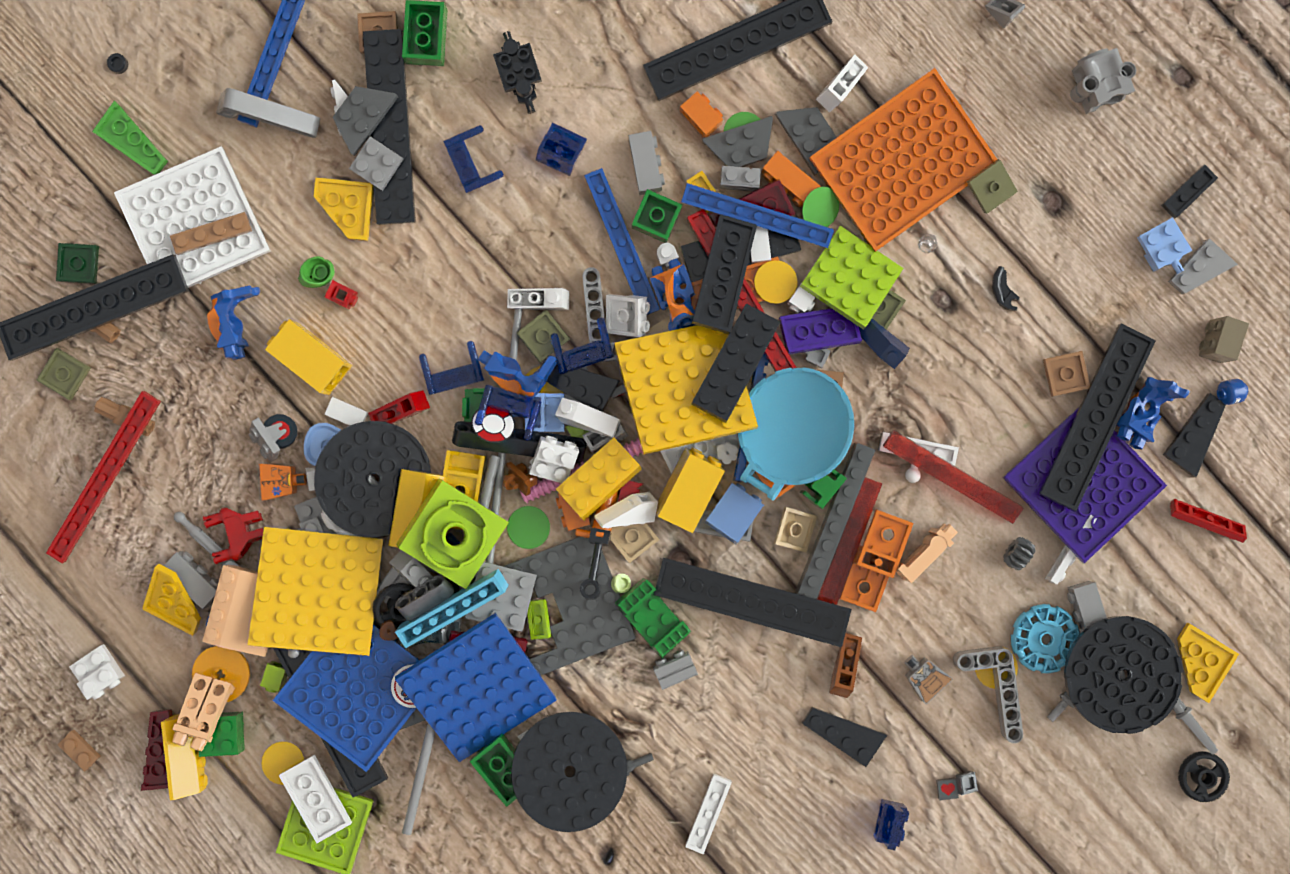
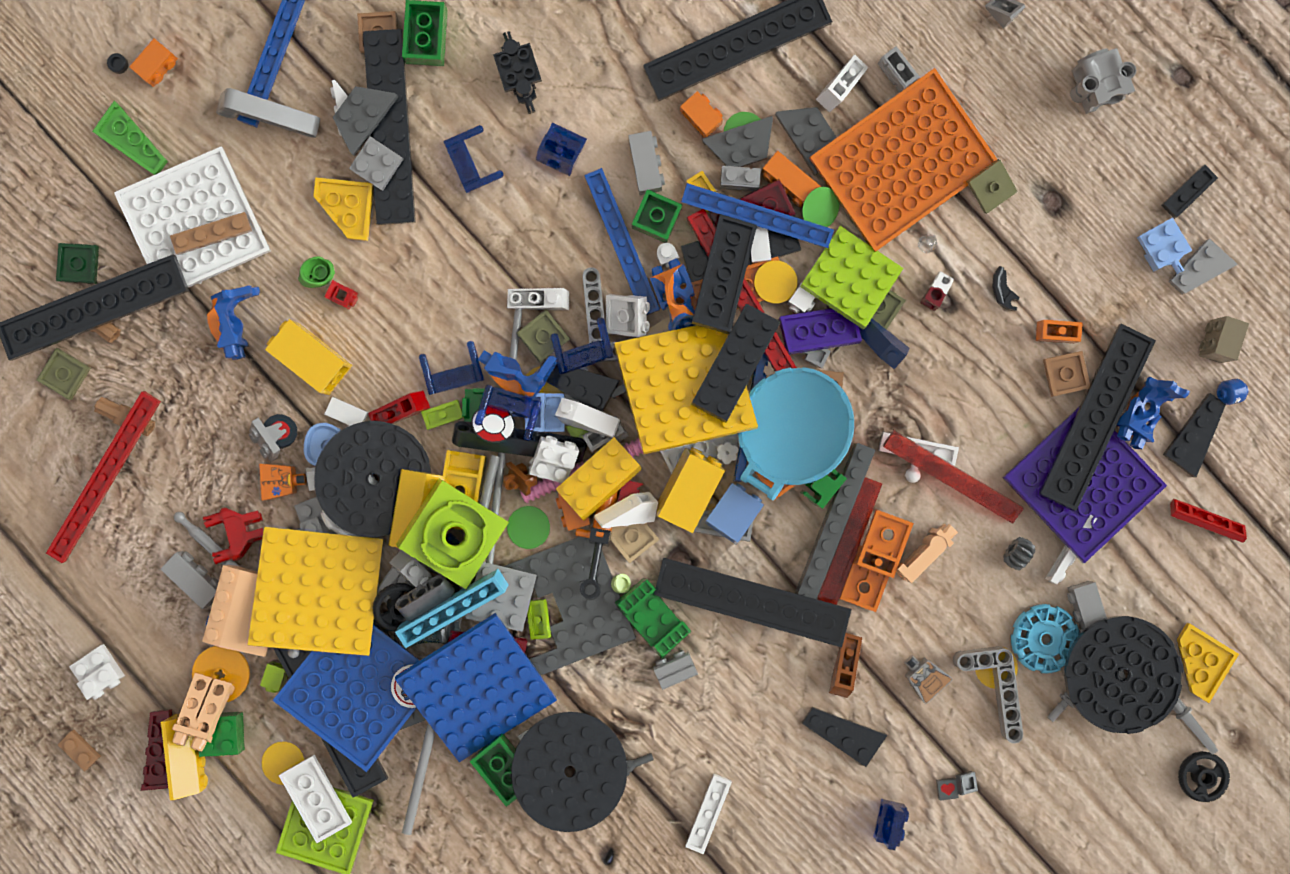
(153, 62): none -> orange brick
(170, 601): yellow plate -> none
(387, 631): reddish brown piece -> none
(442, 414): none -> lime plate
(795, 529): tan slope -> none
(898, 69): none -> light grey brick
(937, 291): none -> leg
(1059, 331): none -> orange brick

